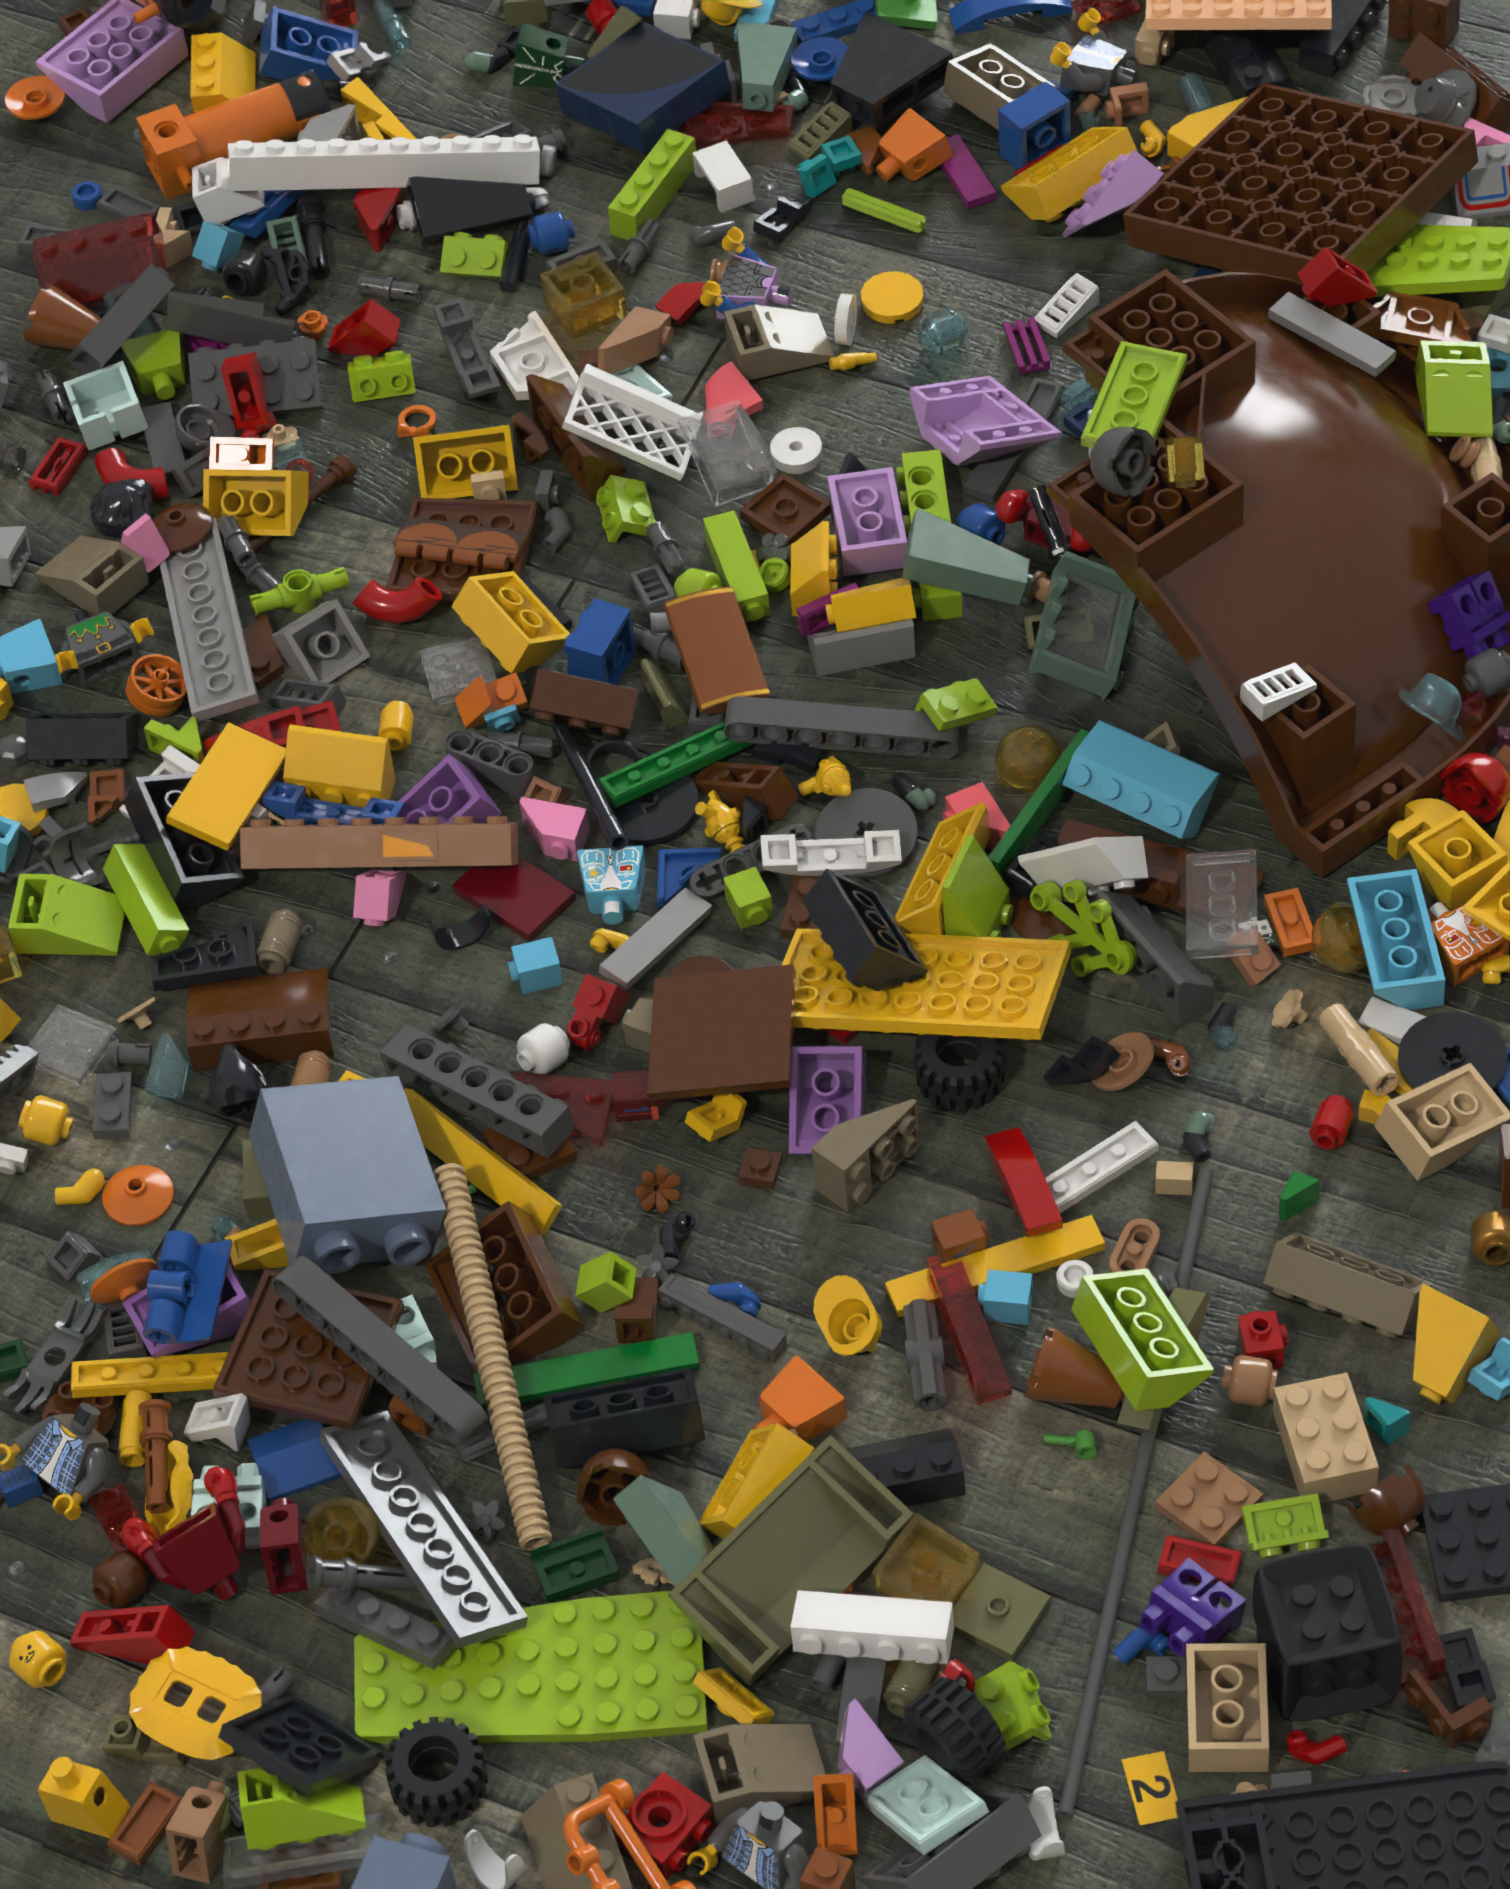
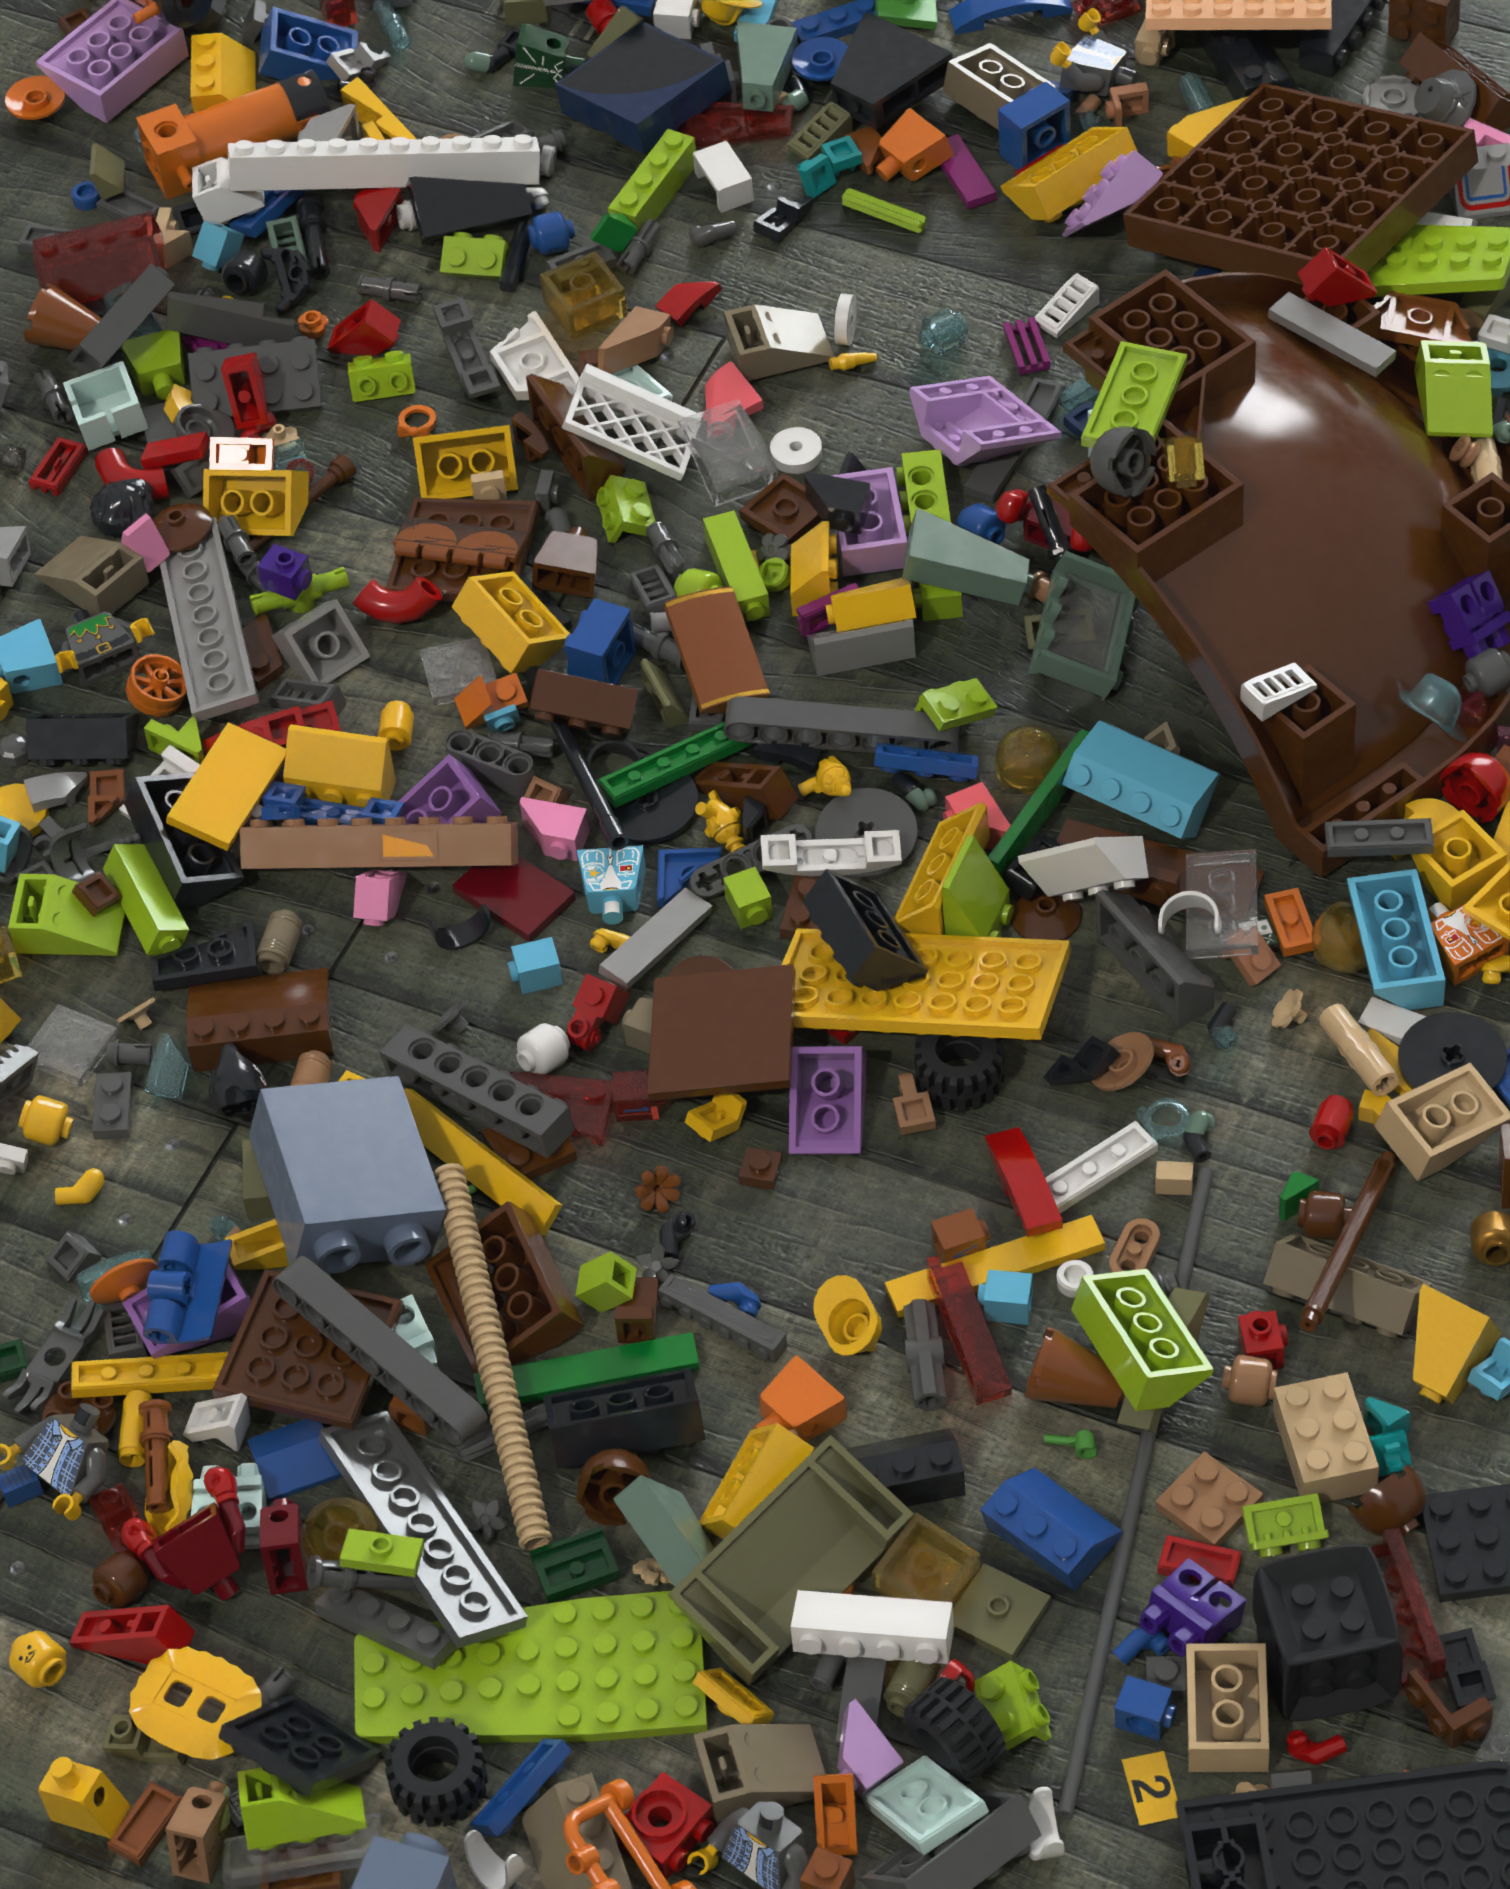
(96, 894): none -> reddish brown tile
(106, 171): none -> olive slope
(142, 1205): orange dish -> none
(175, 450): none -> red tile
(176, 399): none -> yellow piece
(278, 812): none -> blue tile
(285, 572): none -> dark purple brick
(382, 1552): none -> lime plate
(521, 1788): none -> blue plate
(567, 563): none -> torso
(614, 231): none -> green slope
(717, 270): medium nougat bush -> none
(745, 280): torso -> none
(839, 500): none -> black slope
(864, 1152): dark tan slope -> none
(892, 297): yellow tile -> none
(912, 1109): none -> medium nougat plate
(926, 761): none -> blue plate
(1050, 1526): none -> blue slope
(1116, 953): lime plant -> none
(1144, 1708): none -> blue brick
(1145, 1116): none -> clear light blue piece
(1154, 137): yellow arm -> none
(1187, 900): none -> white helmet
(1323, 1214): none -> reddish brown head
(1347, 1242): none -> reddish brown piece
(1379, 837): none -> dark grey tile
(1391, 1451): none -> teal tile

